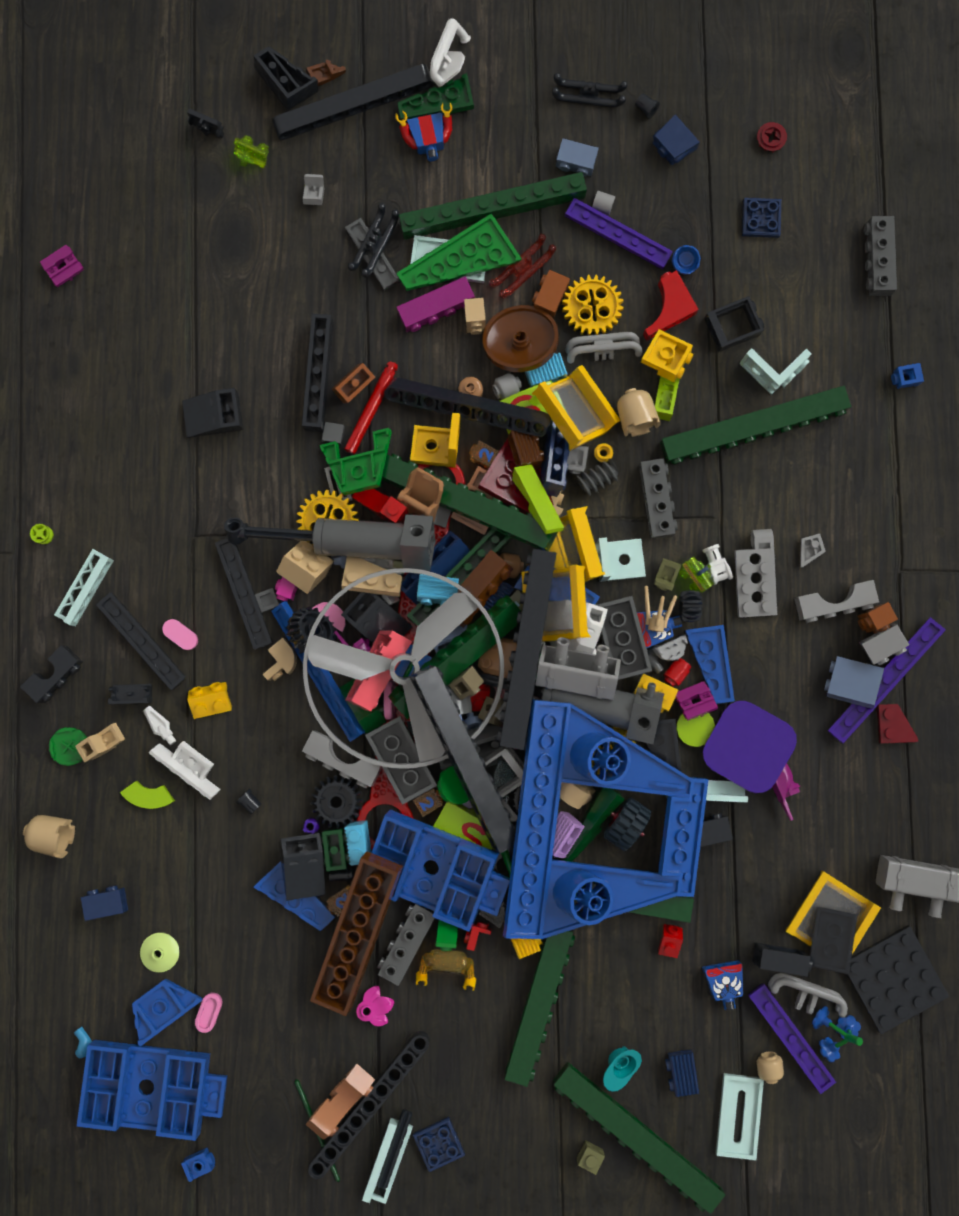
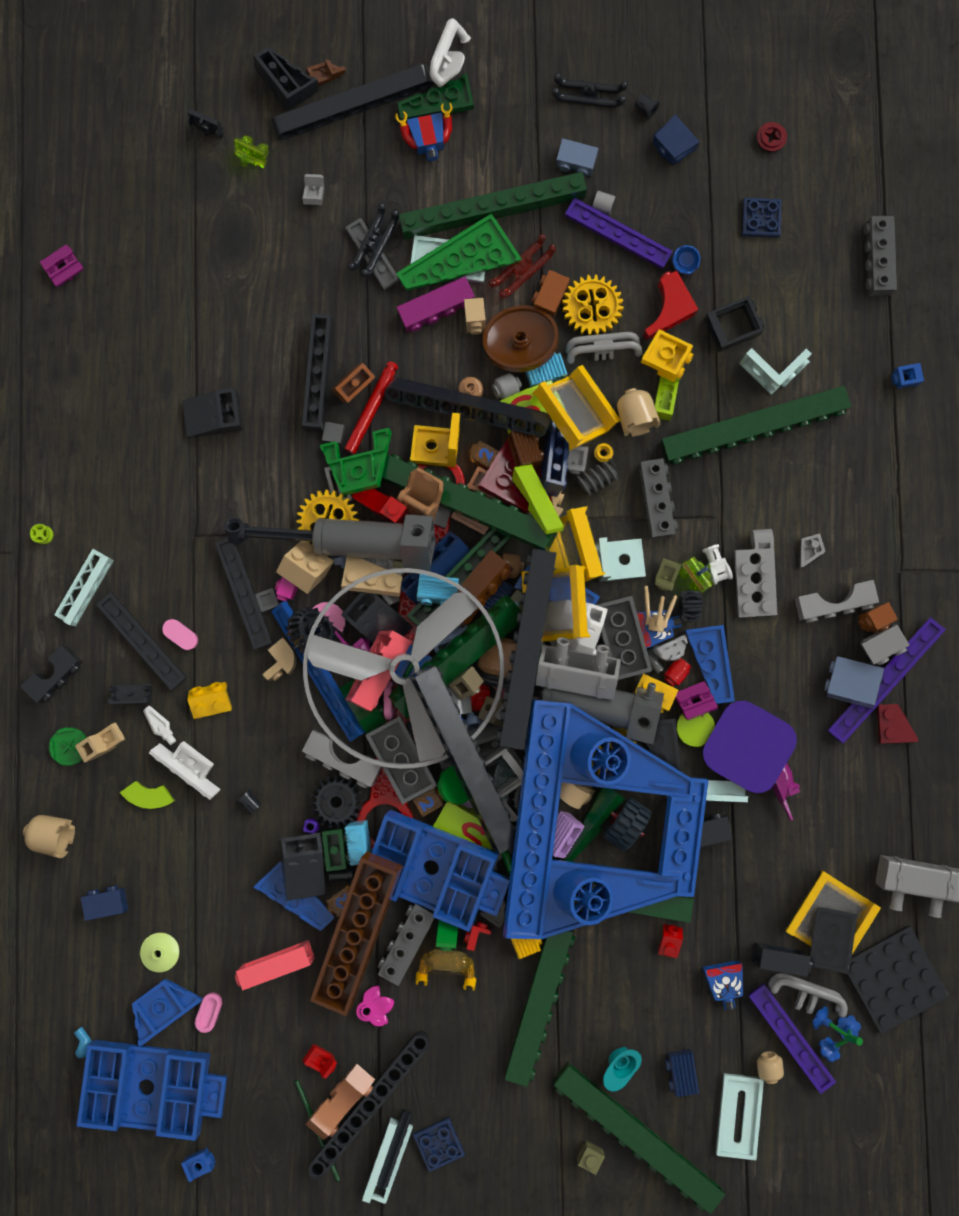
(275, 965): none -> coral window
(320, 1060): none -> red bracket

